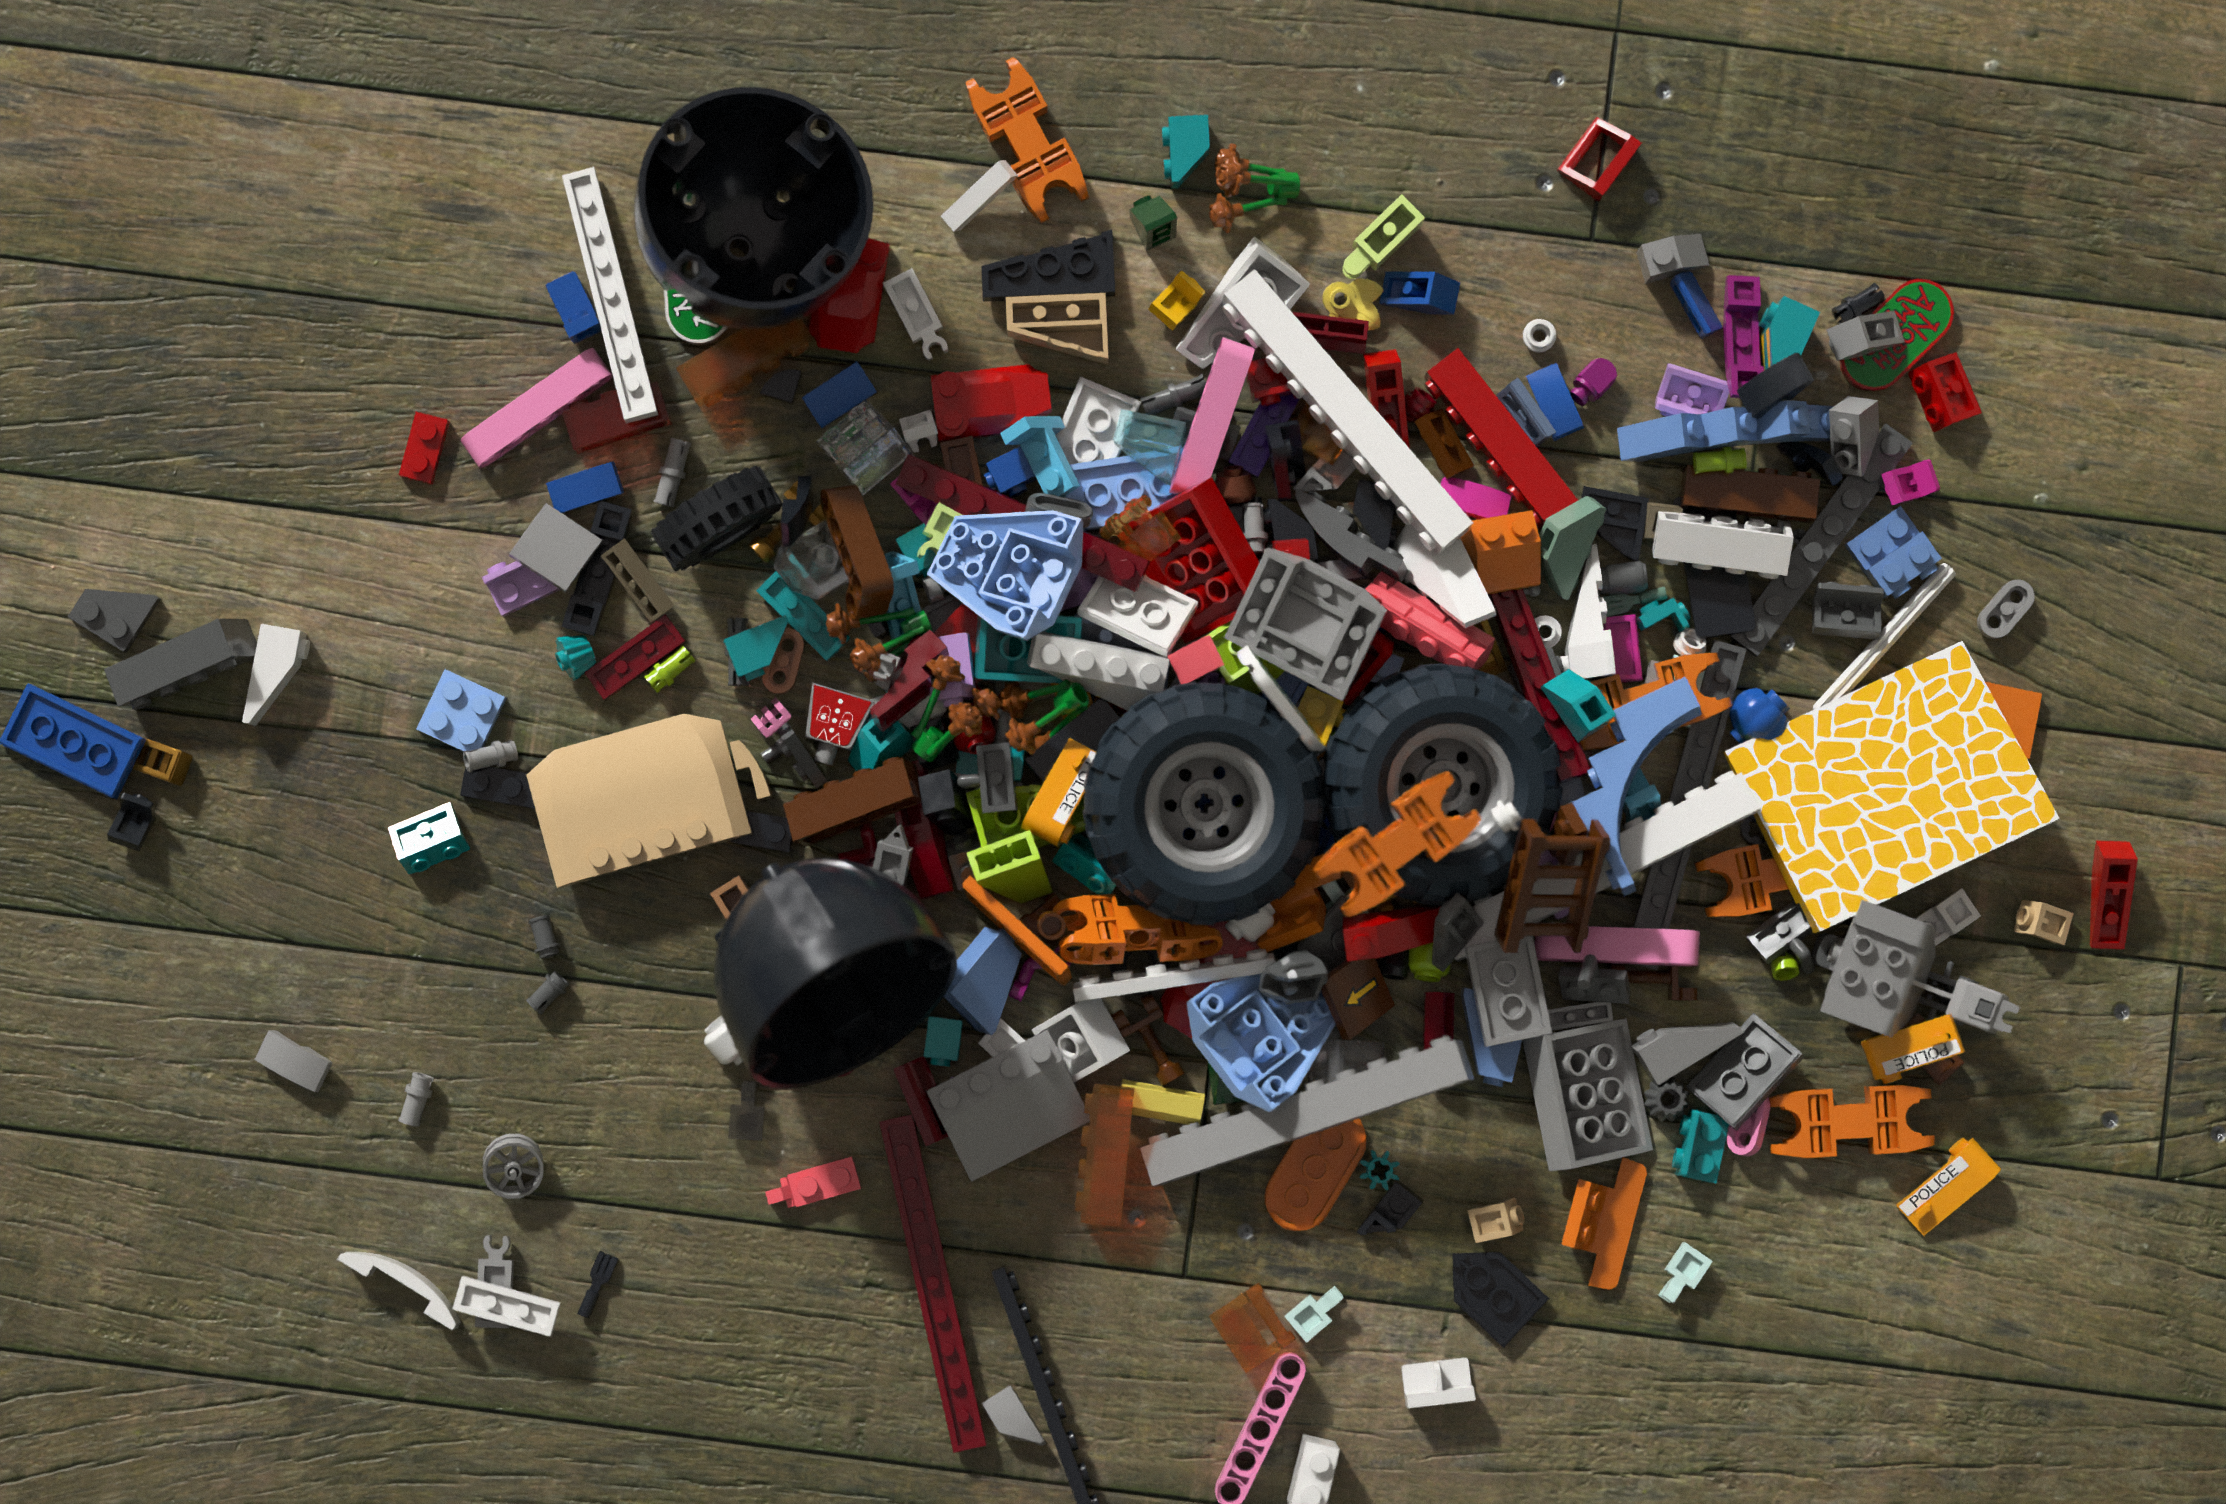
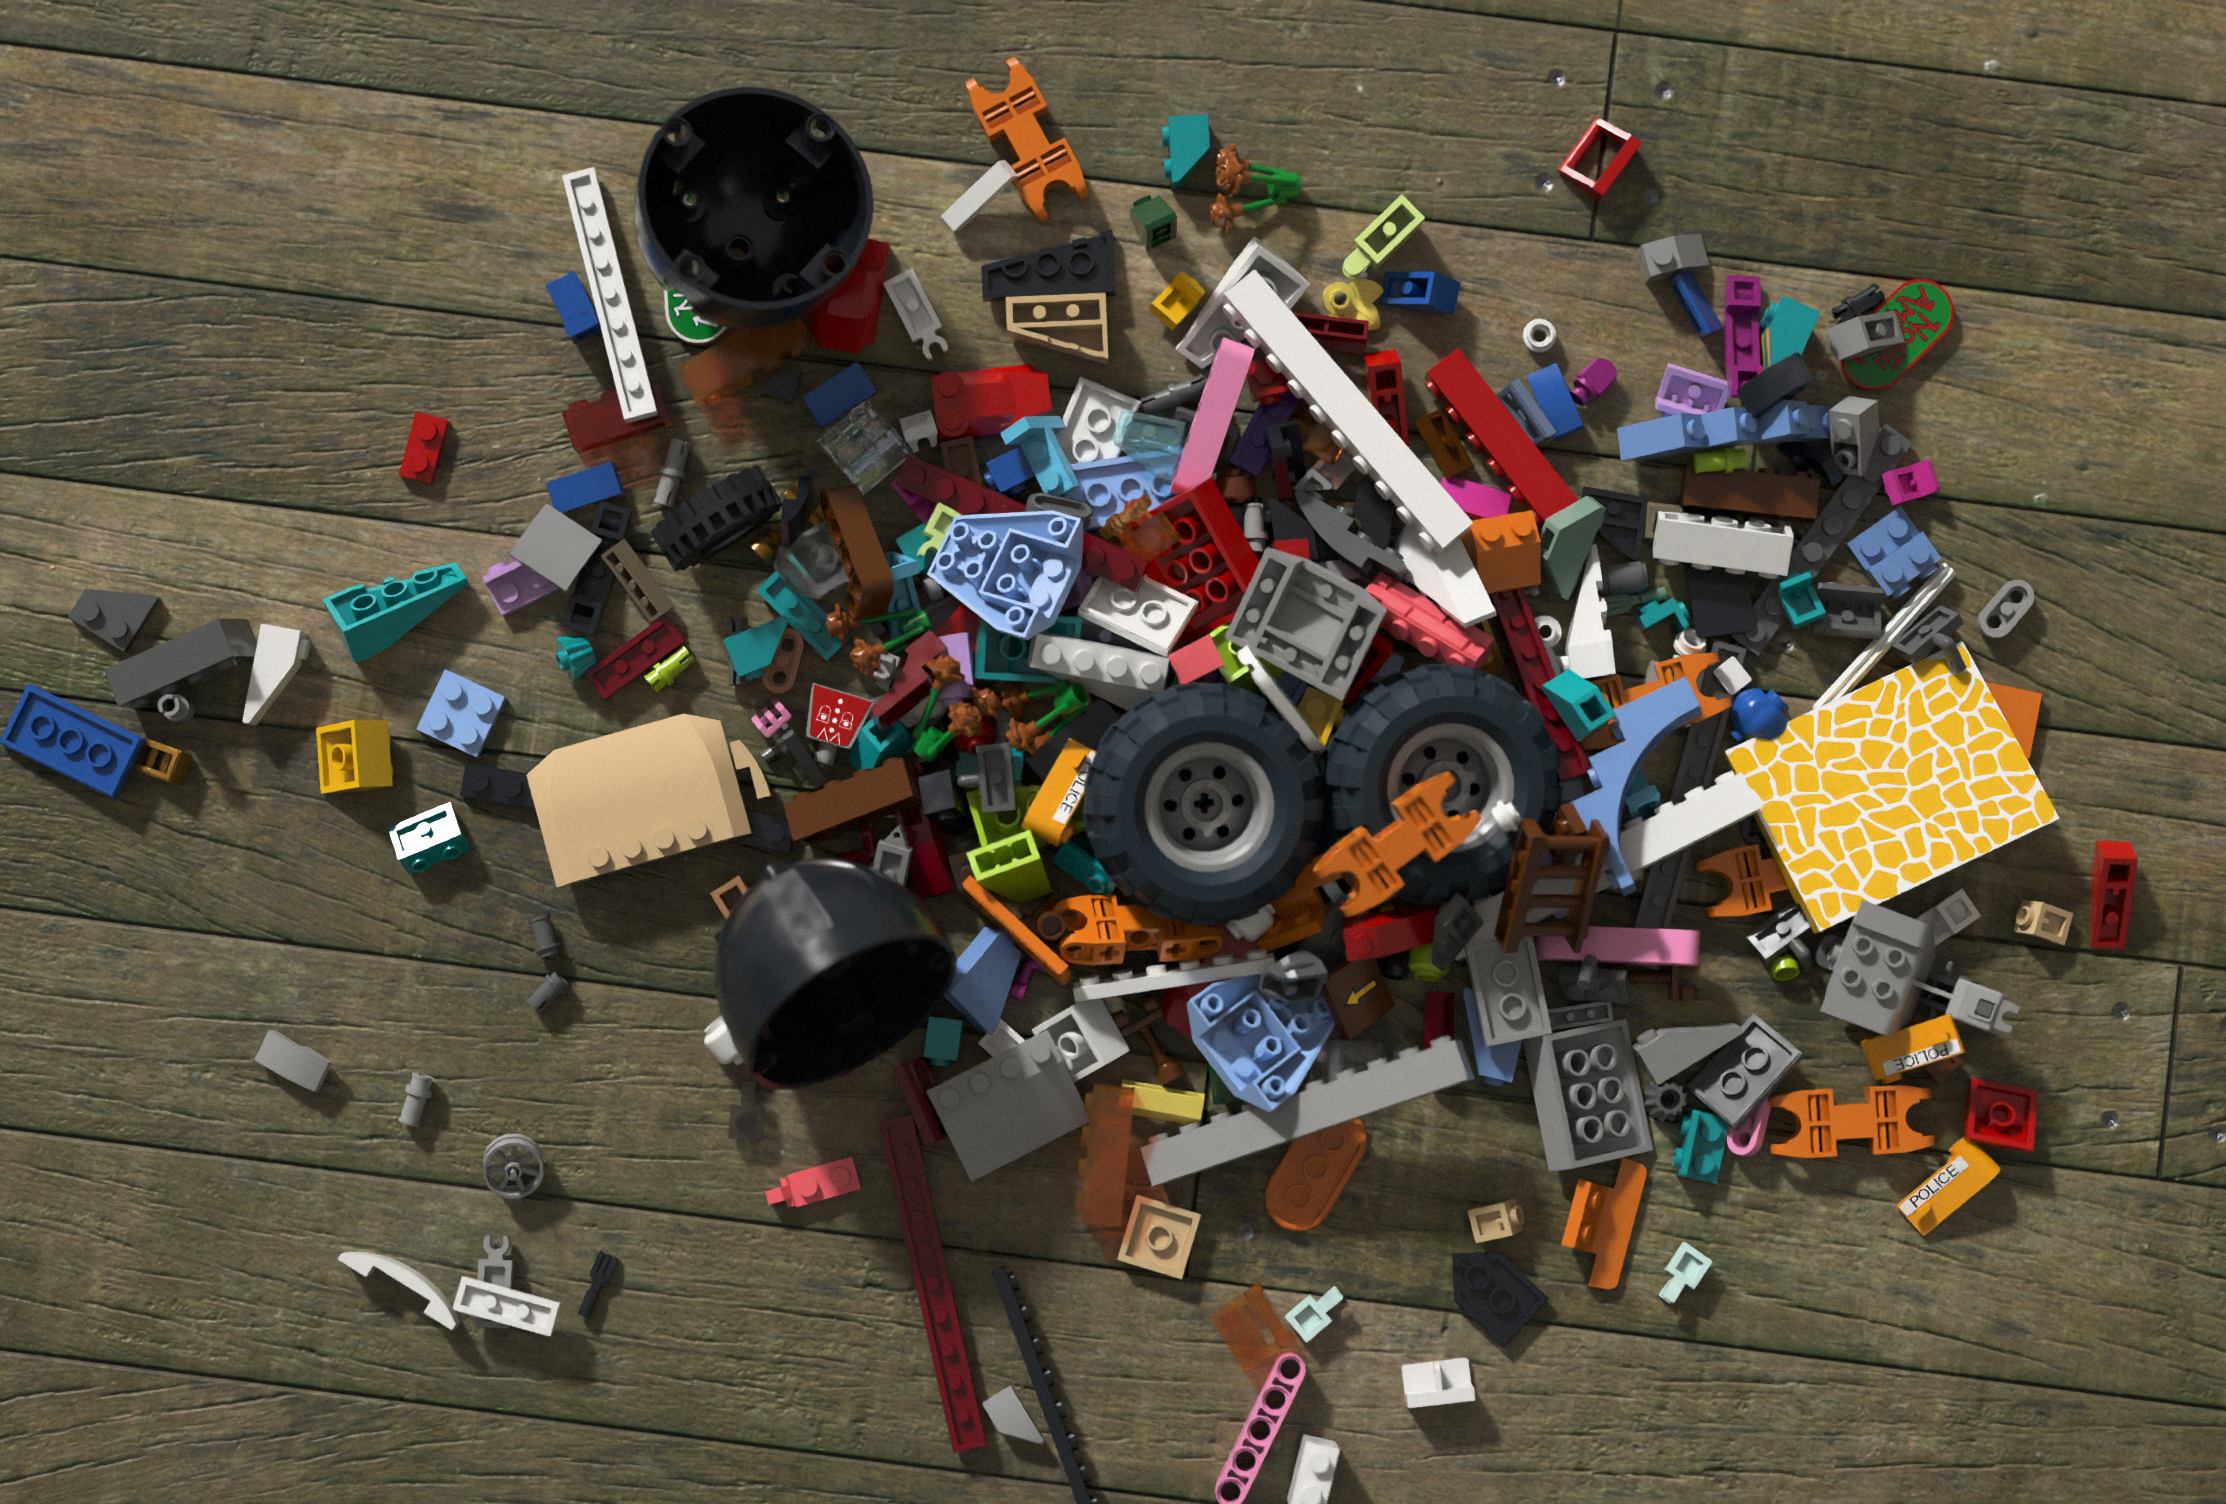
(132, 821): black bracket -> none
(176, 707): none -> light grey pin
(354, 756): none -> yellow slope
(379, 615): none -> teal wedge
(492, 755): light grey pin -> none
(536, 408): bright pink beam -> none
(1159, 1236): none -> tan plate
(1387, 1173): teal gear -> none
(1392, 1210): black slope -> none
(1418, 404): dark red plate -> none
(1625, 647): dark pink tile -> none
(1732, 675): none -> white sticker
(1800, 599): none -> teal bracket
(1932, 632): none -> dark grey plate
(1944, 392): red bracket -> none
(2000, 1115): none -> red slope

